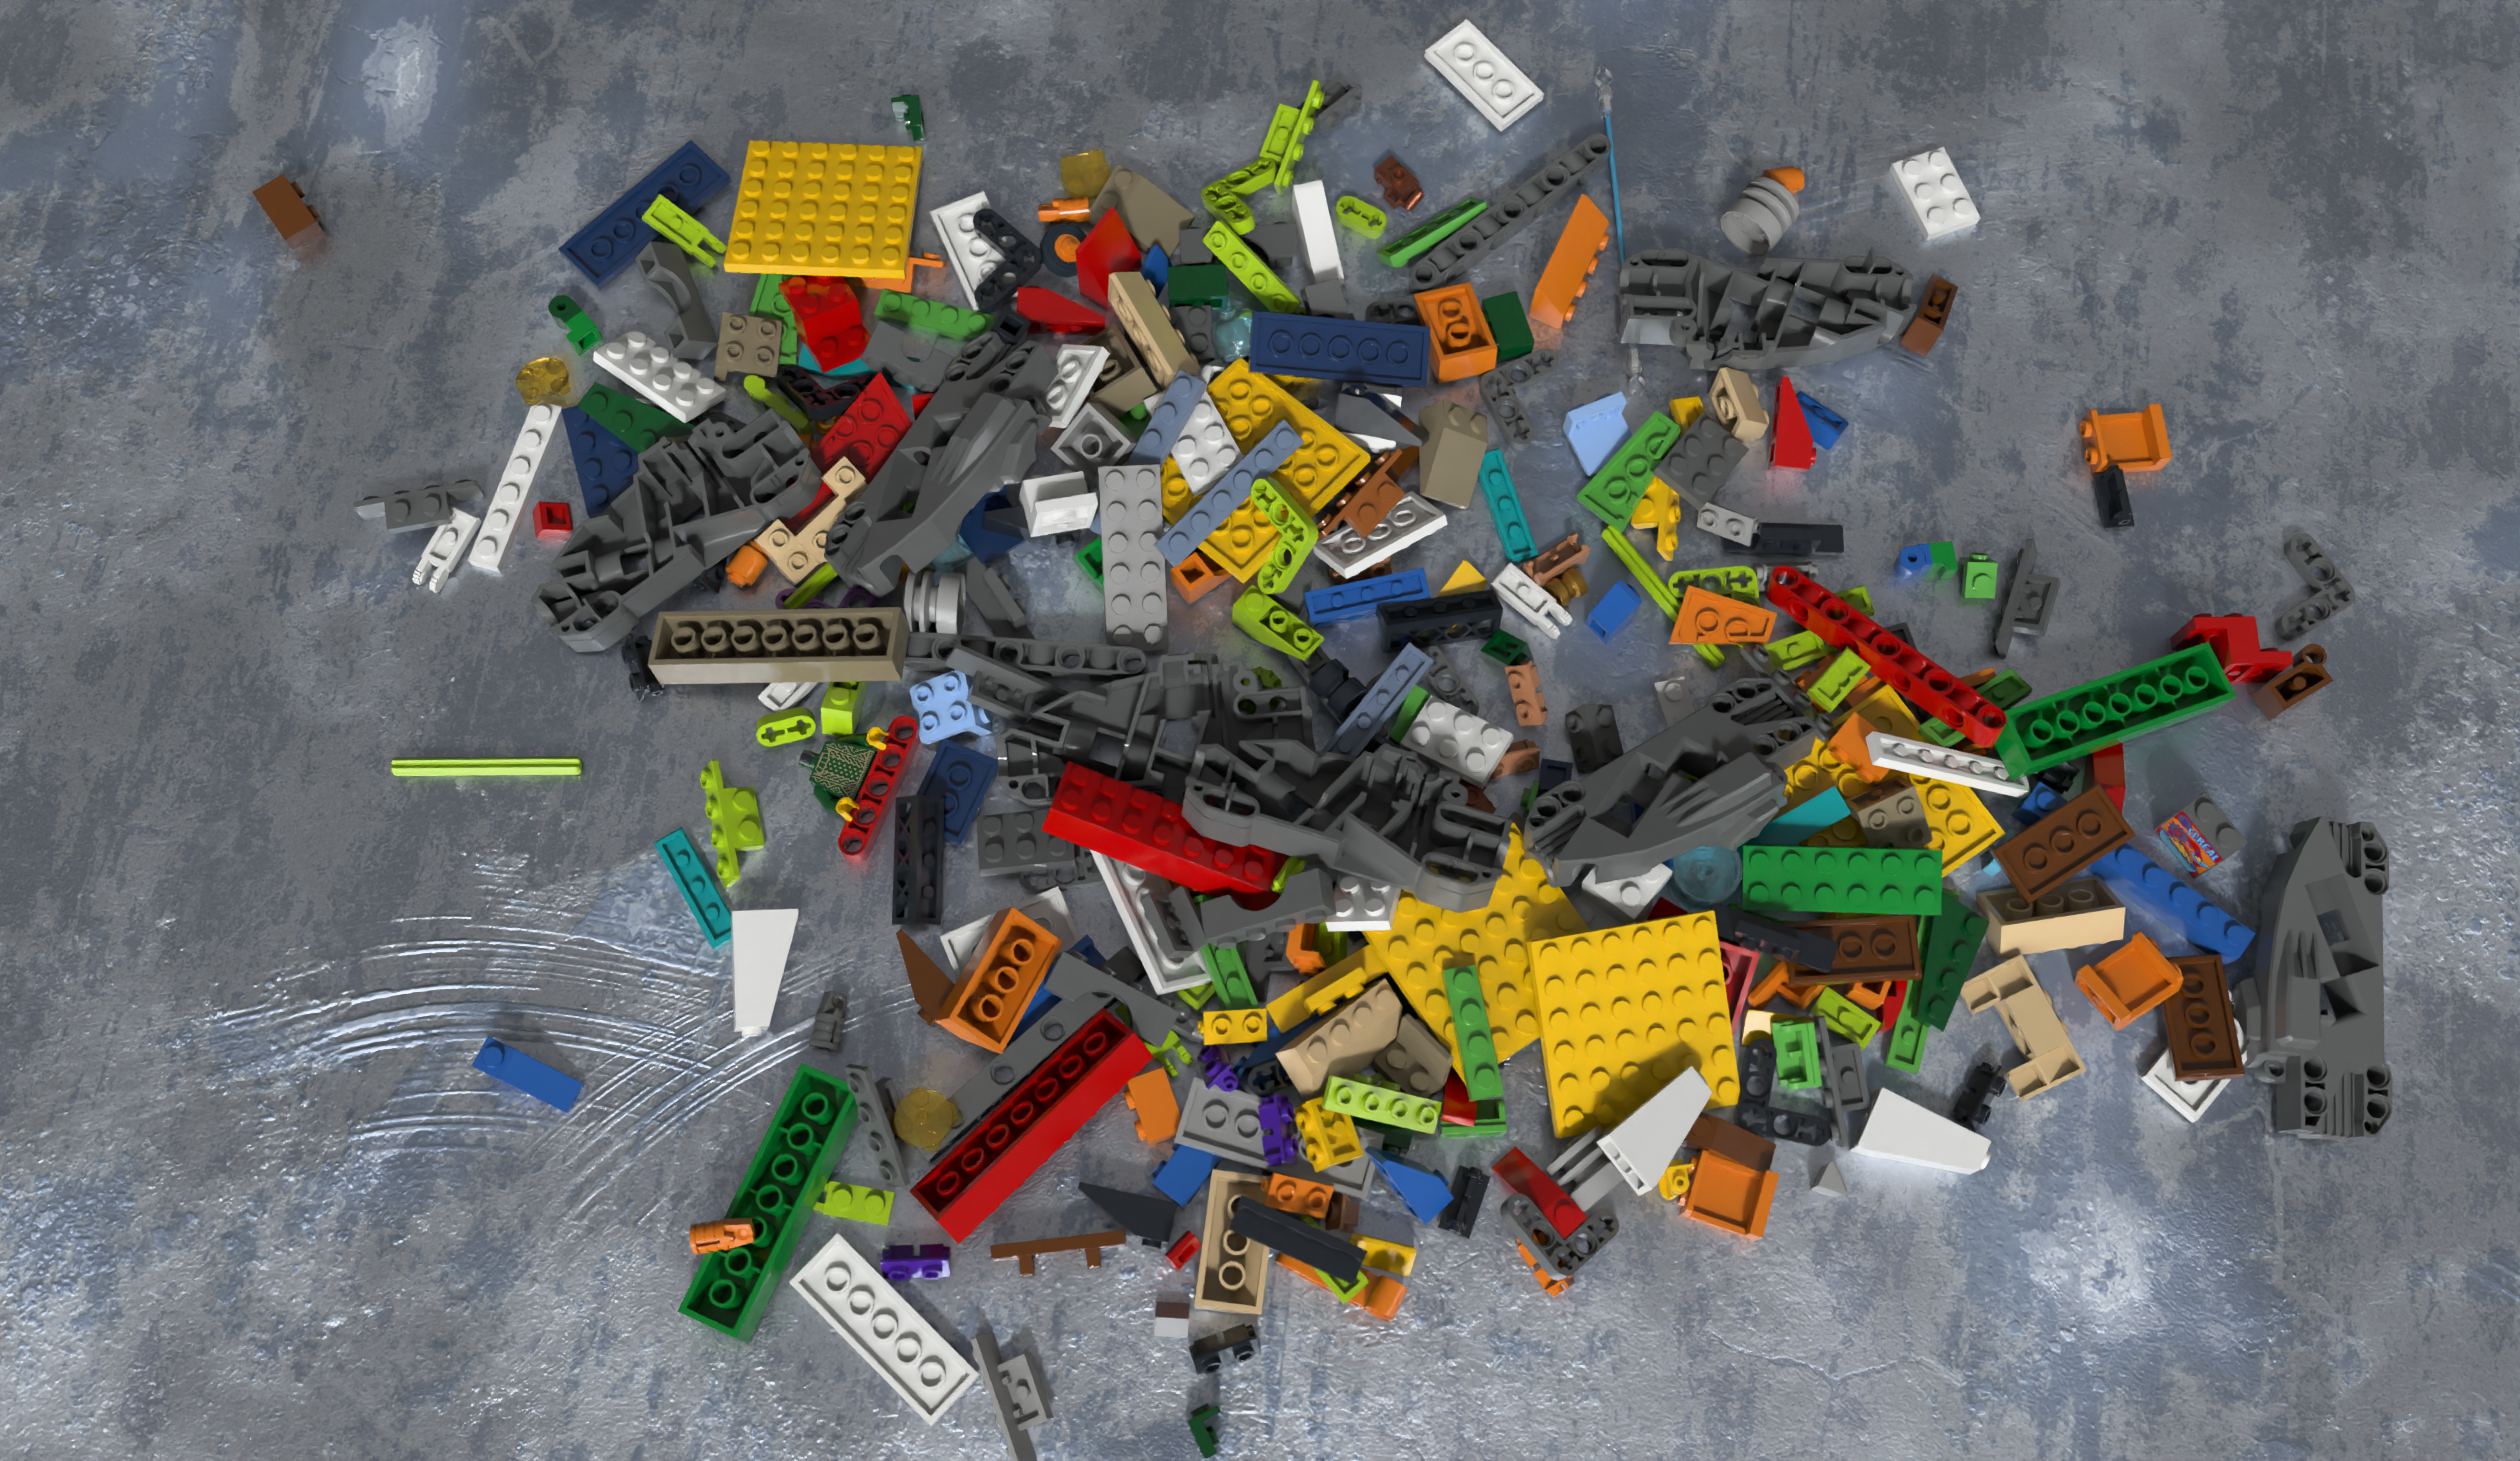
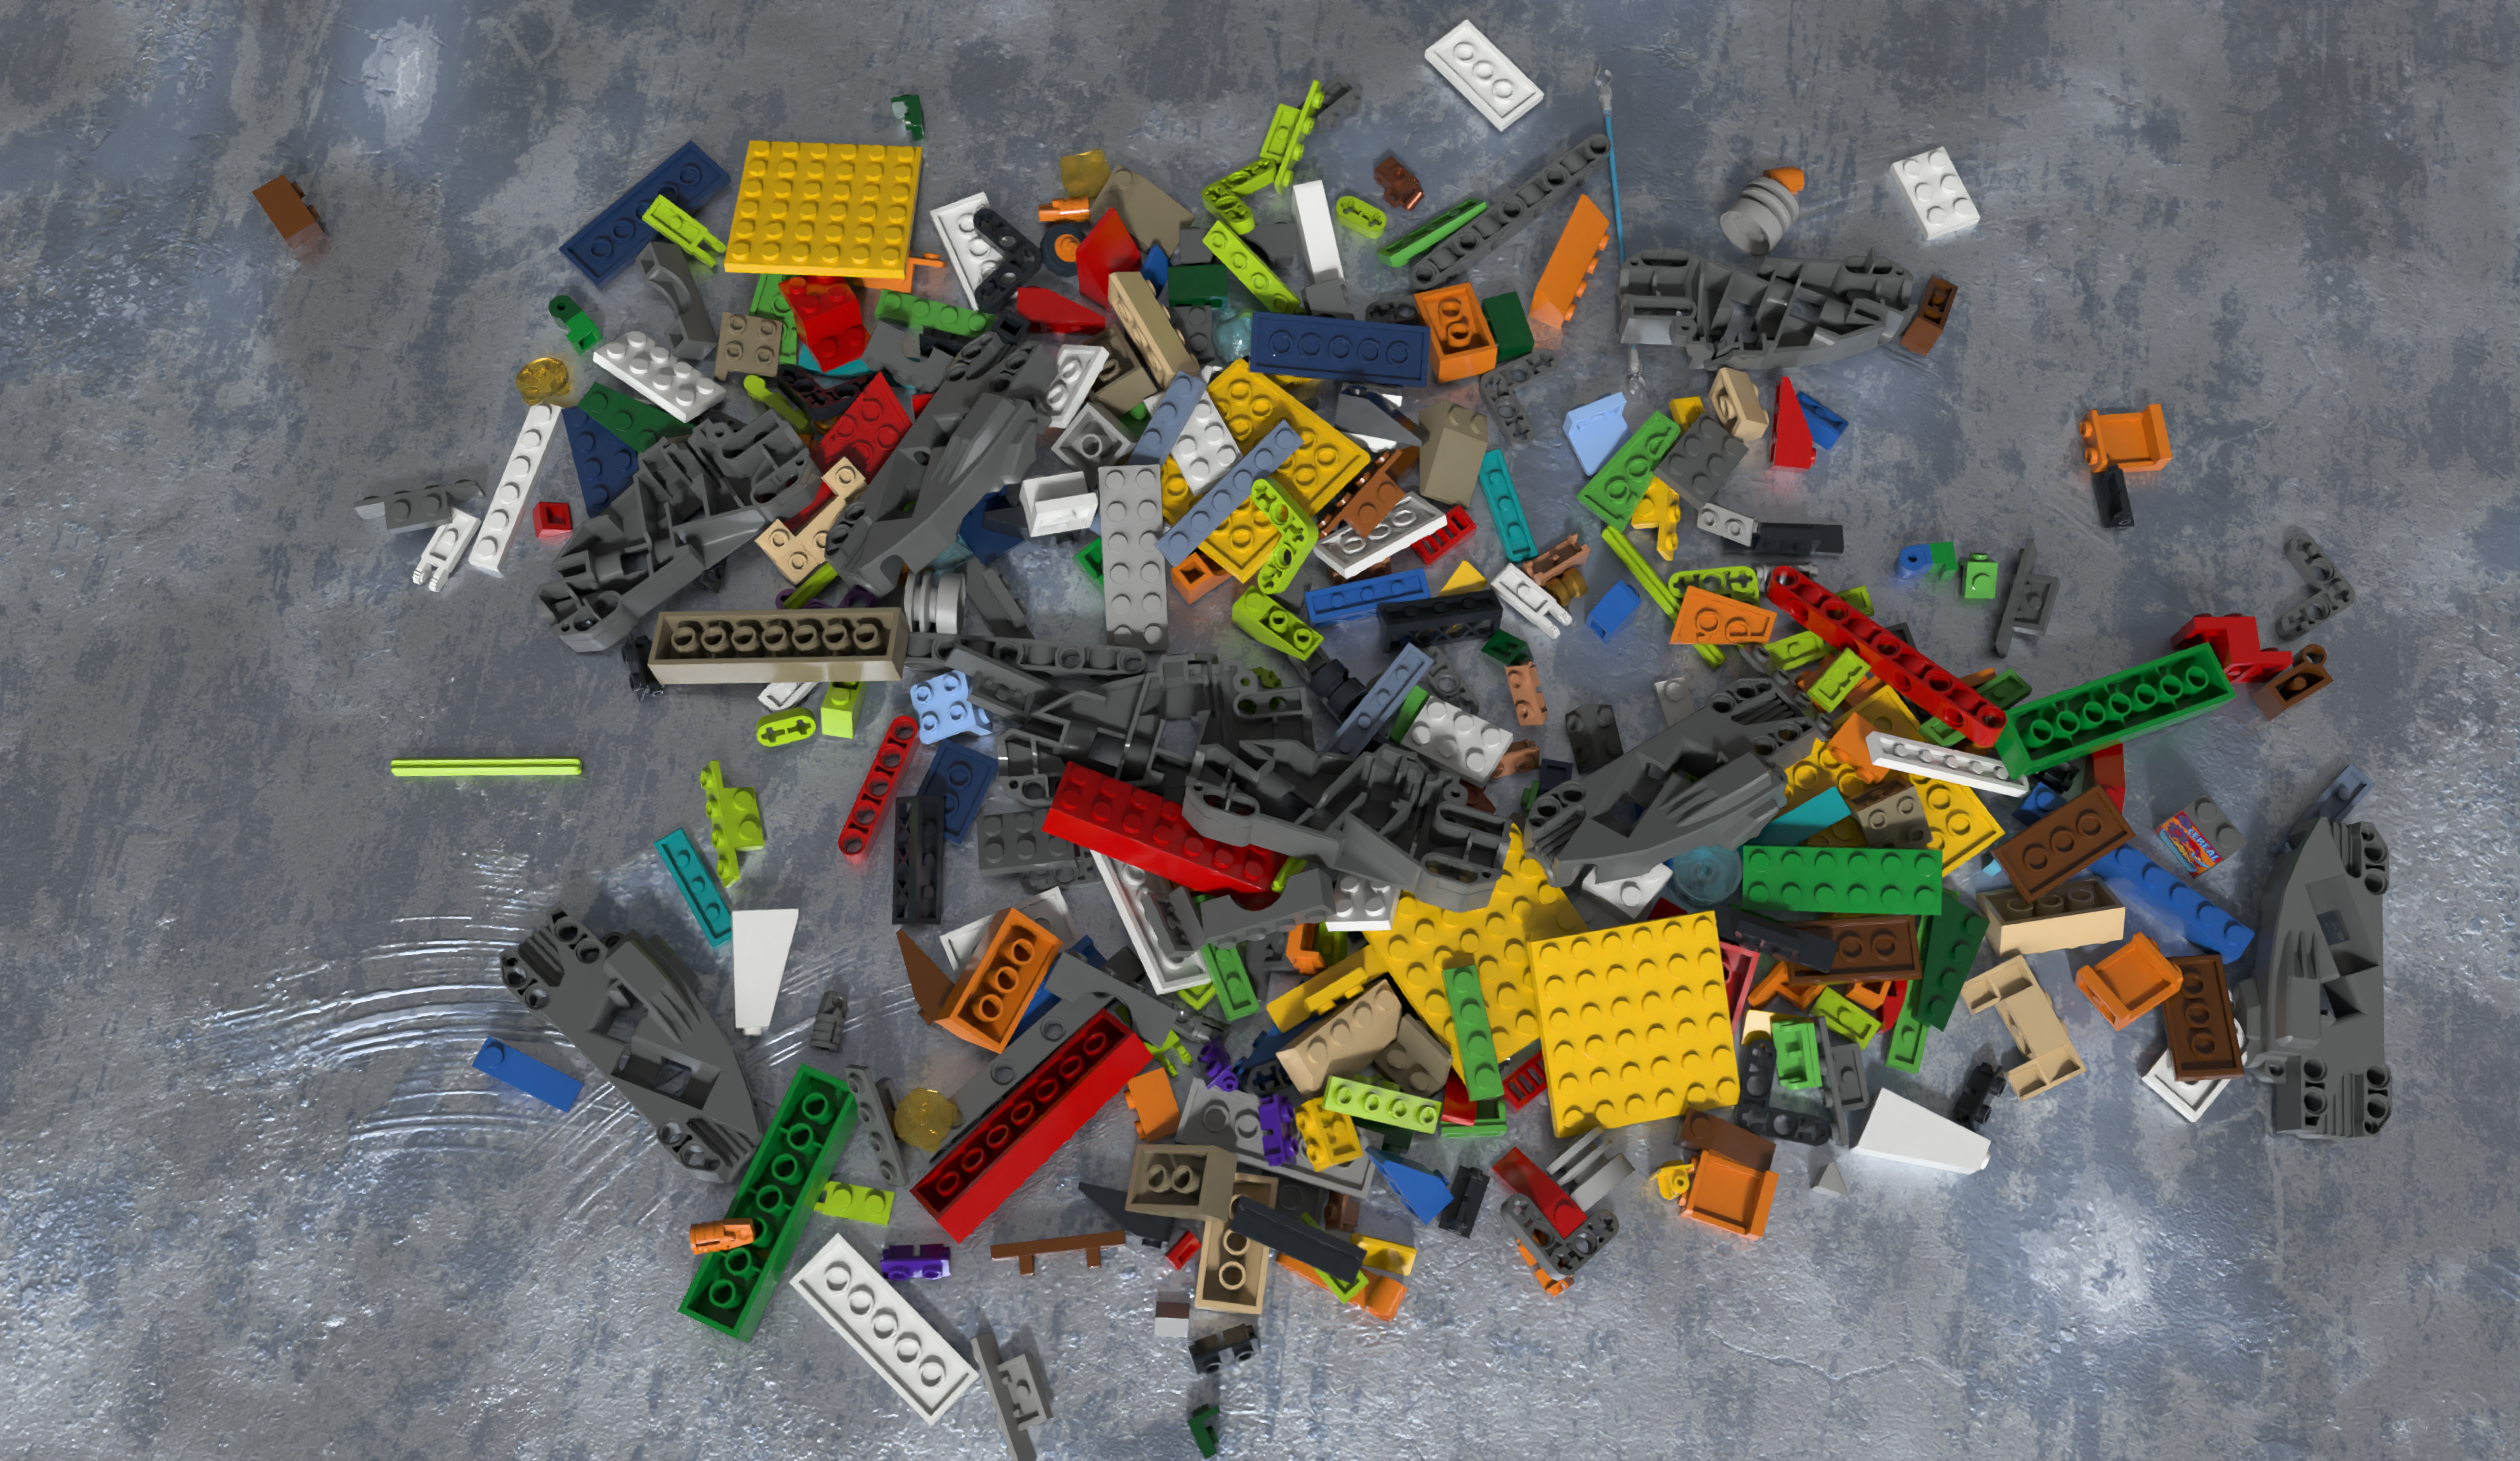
(584, 999): none -> dark grey piece
(747, 565): orange brick -> none
(842, 769): dark green torso -> none
(941, 341): none -> black hinge
(1182, 1181): none -> dark tan slope
(1233, 1026): yellow hinge -> none
(1297, 1195): orange hinge -> none
(1468, 530): none -> red slope
(1509, 1095): none -> red slope
(1653, 1132): white slope -> none
(2334, 803): none -> sand blue plate

